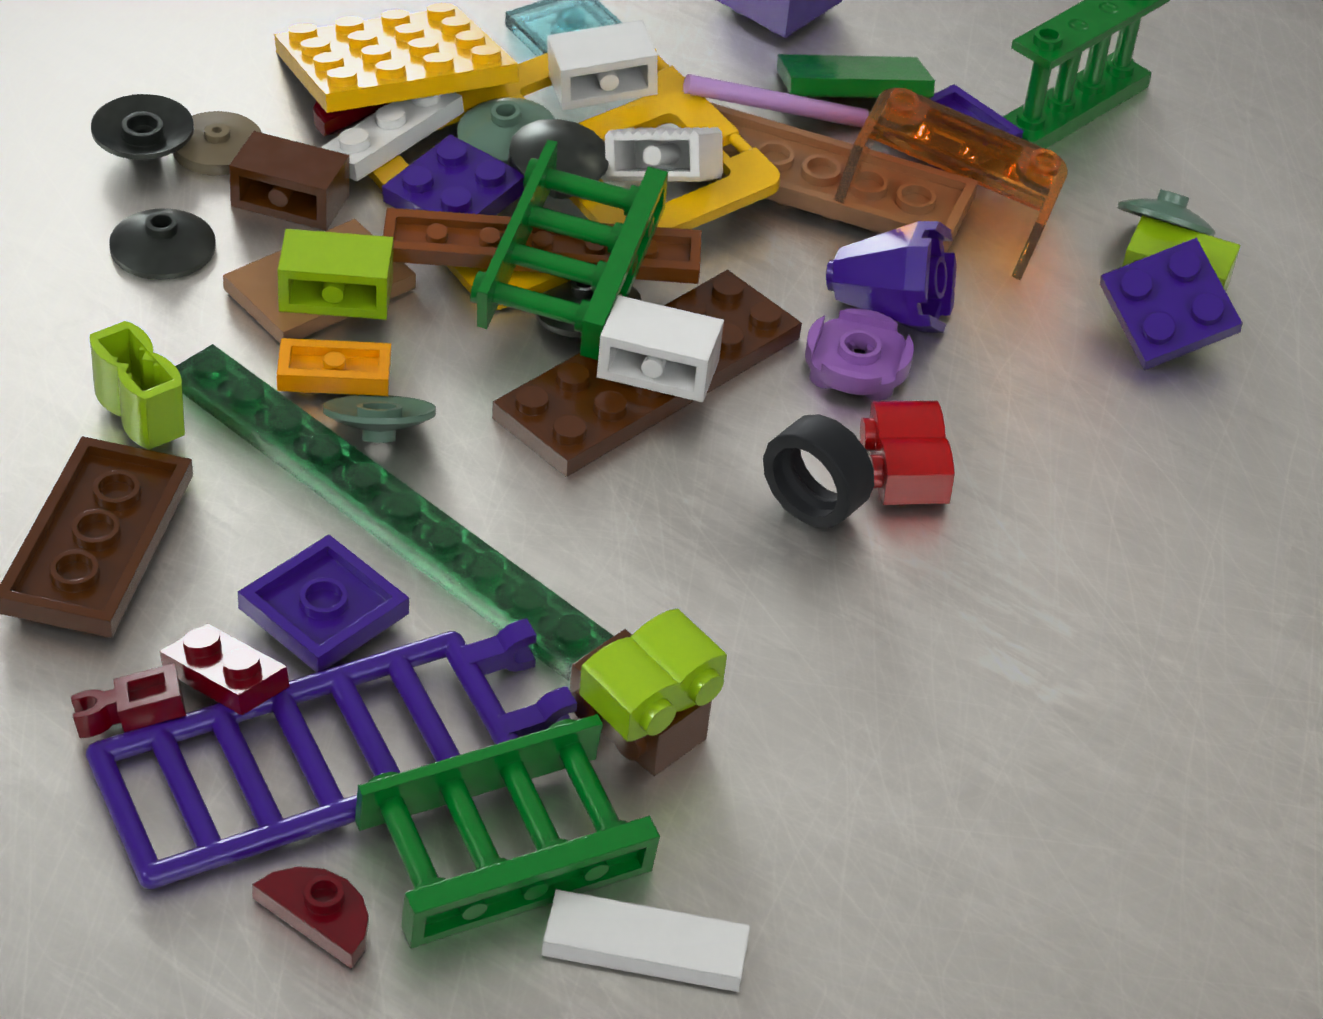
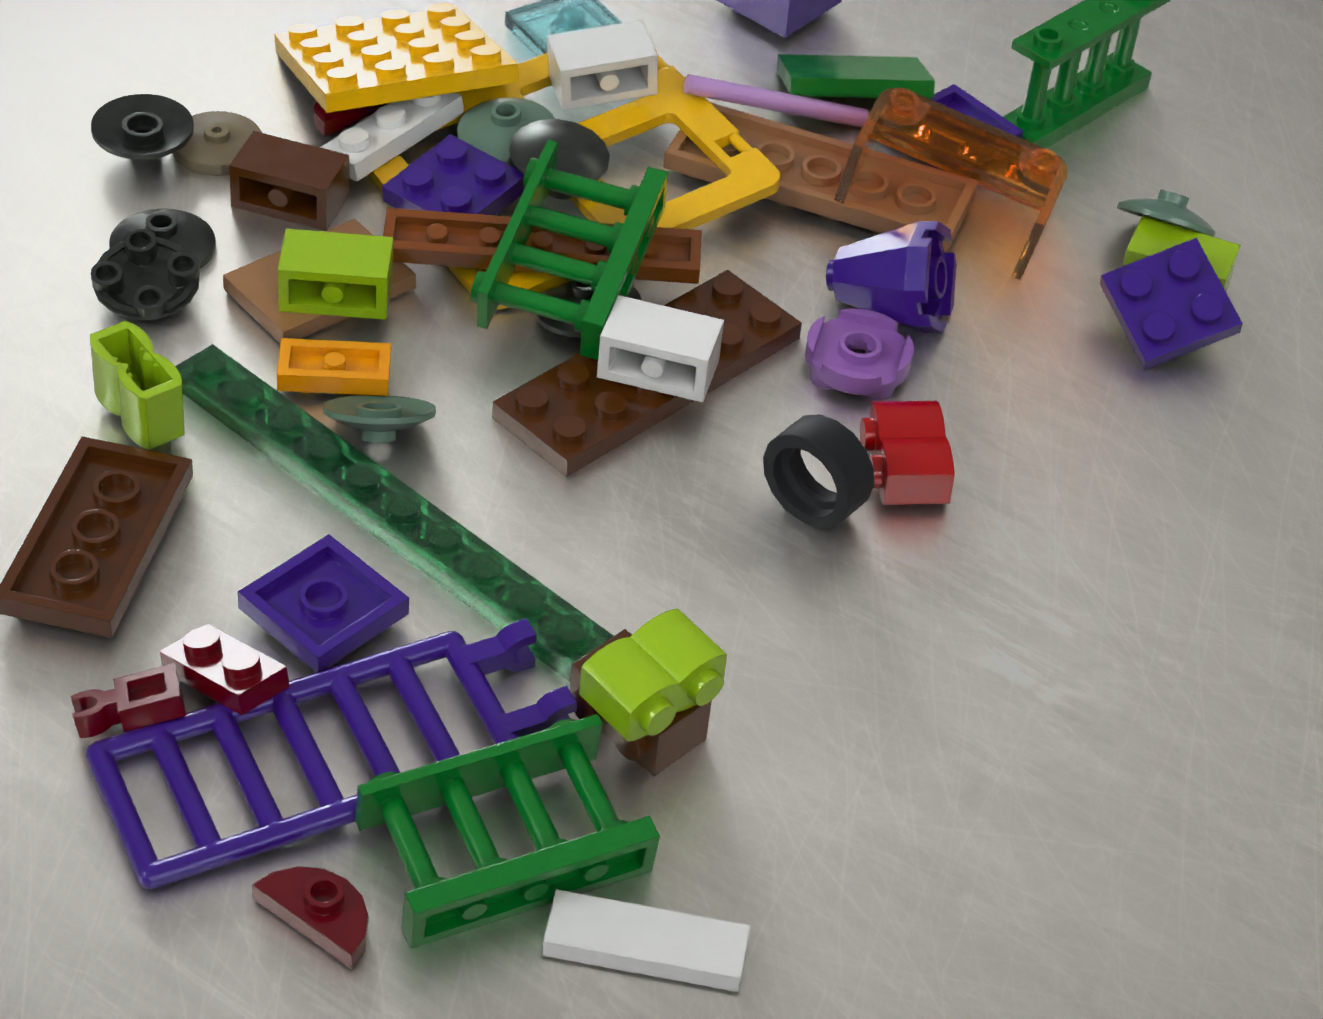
(145, 277): none -> pearl dark grey dish
(682, 152): white brick -> none

